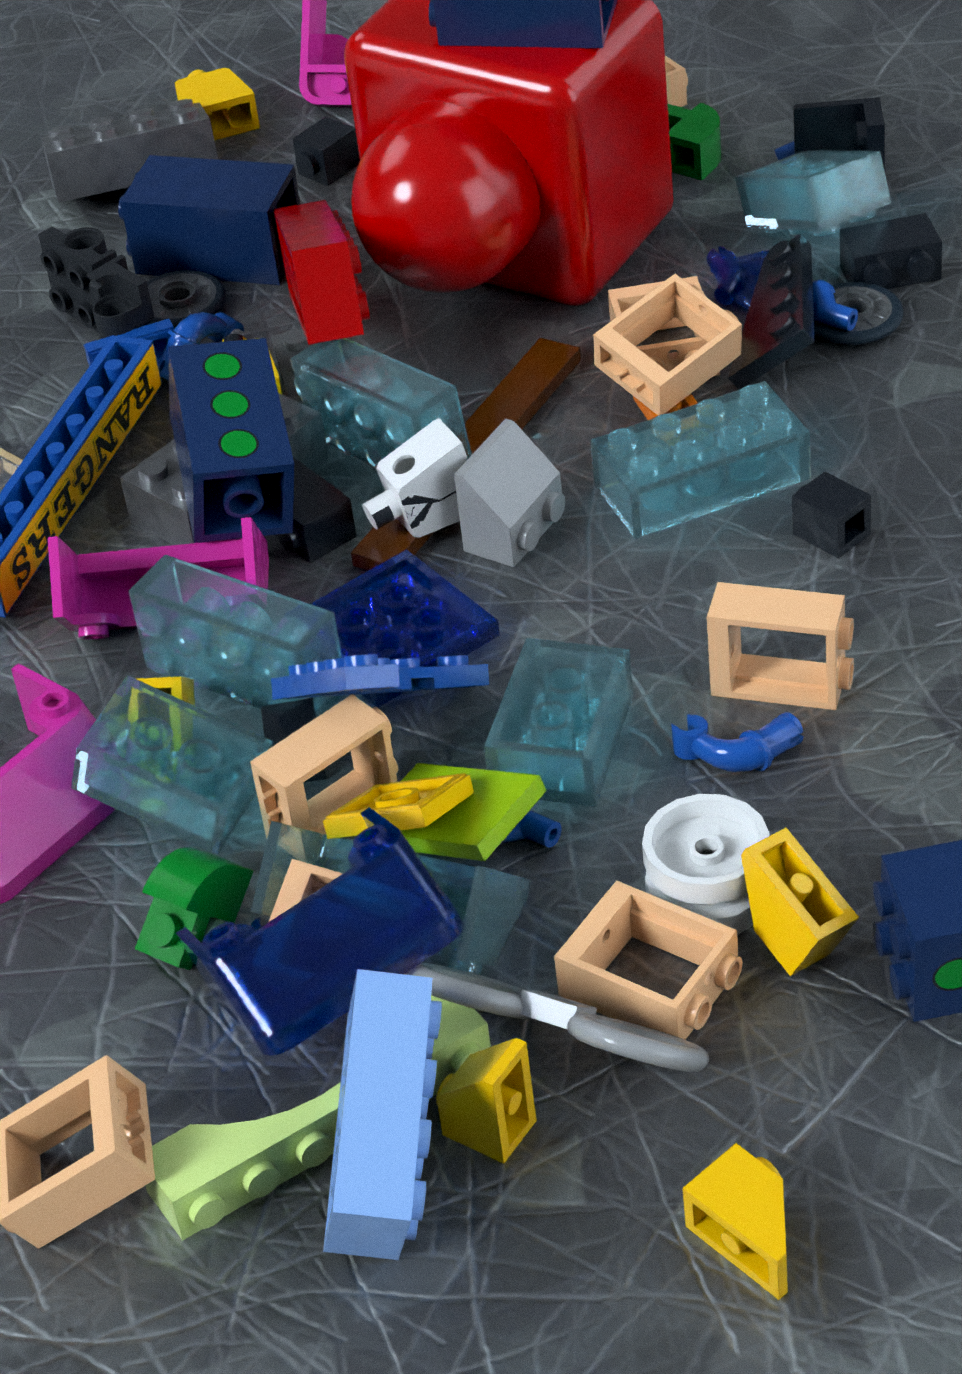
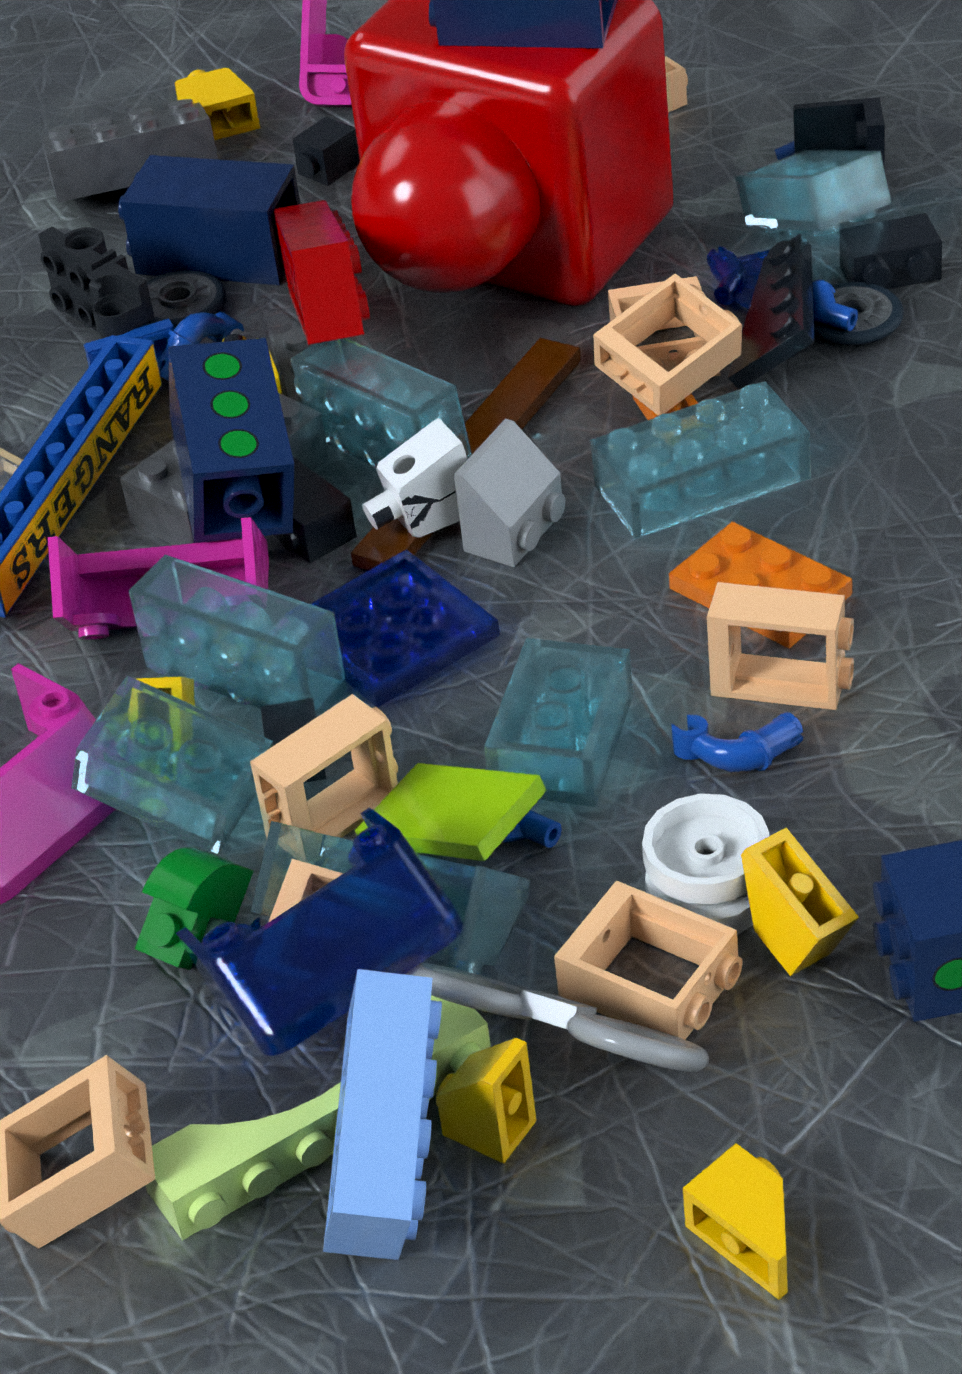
(376, 675): blue plate -> none
(402, 803): yellow tile -> none
(694, 140): green brick -> none
(749, 558): none -> orange plate
(831, 514): black brick -> none

